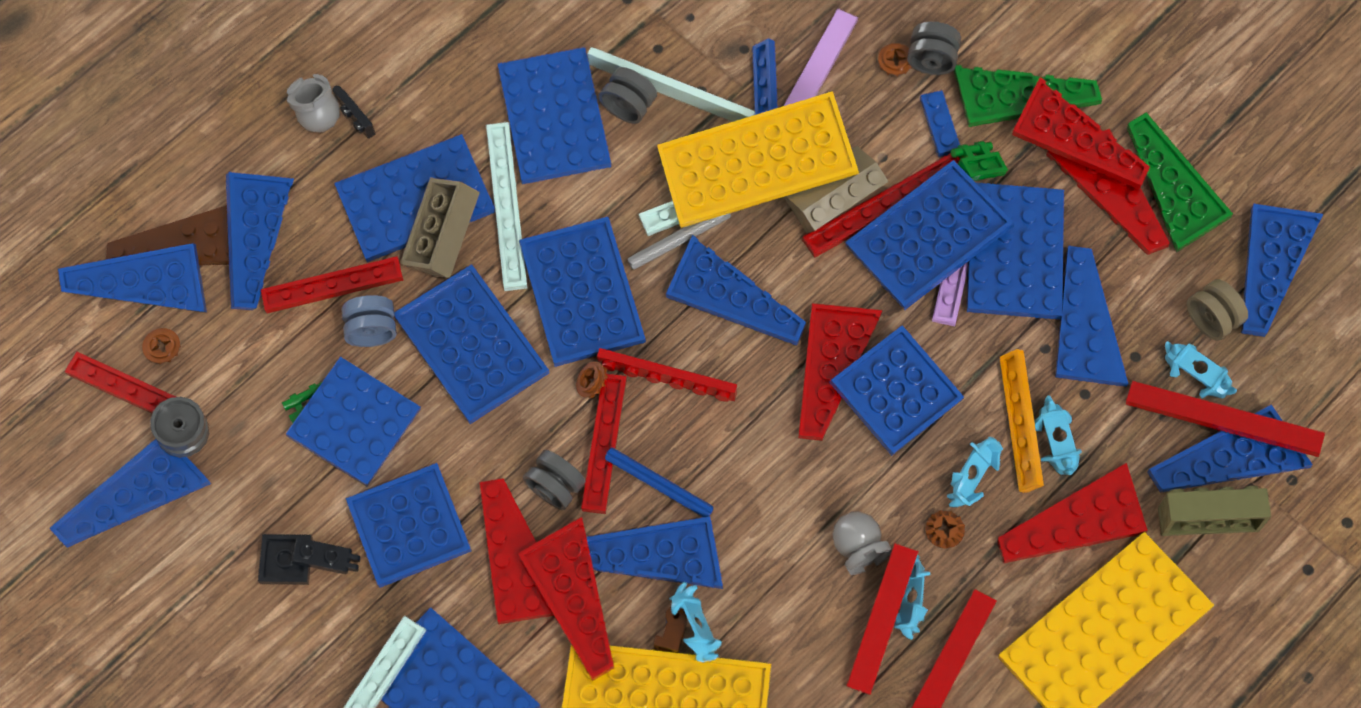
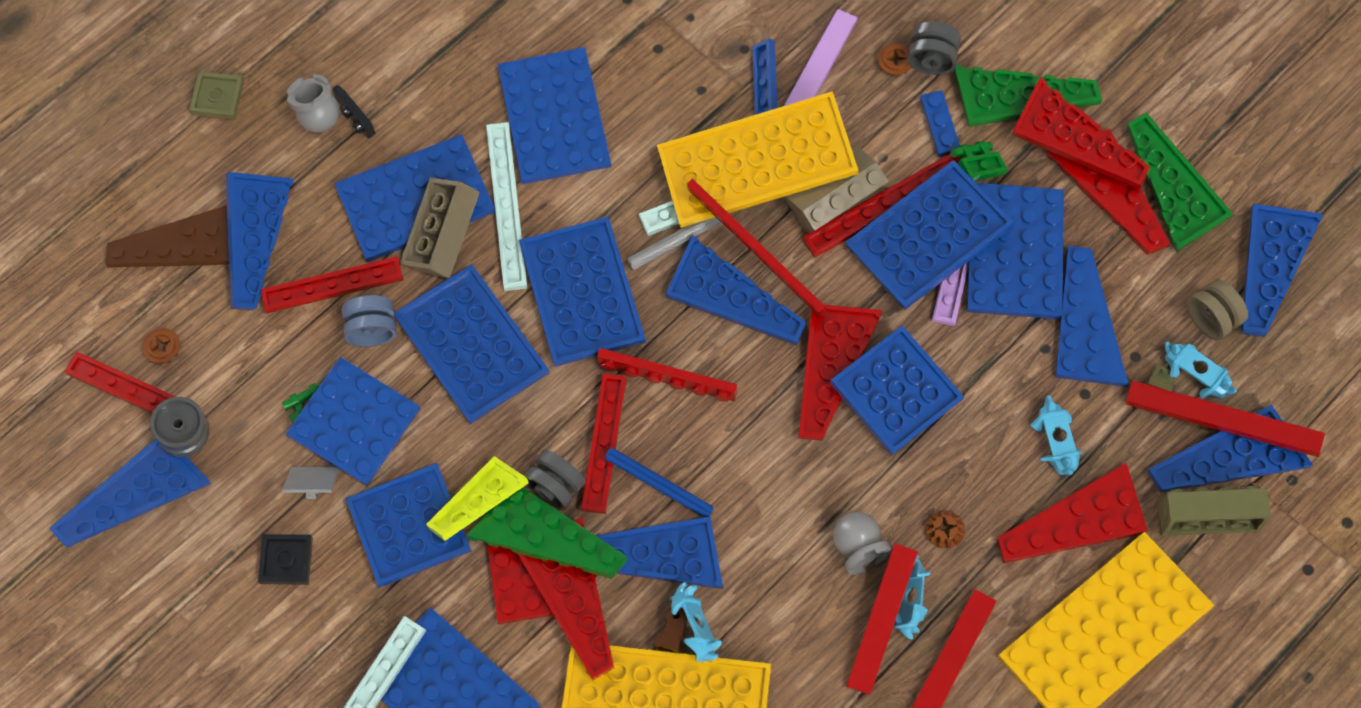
(154, 277): blue wing -> none
(216, 95): none -> olive plate
(310, 480): none -> light grey piece
(324, 556): black hinge -> none
(483, 492): none -> neon yellow wing
(544, 533): none -> green wing
(595, 371): dark orange gear -> none
(628, 95): dark grey wheel -> none
(672, 87): light aqua tile -> none
(756, 248): none -> red tile
(983, 455): medium azure piece -> none
(1021, 421): light orange plate -> none
(1161, 378): none -> olive tile

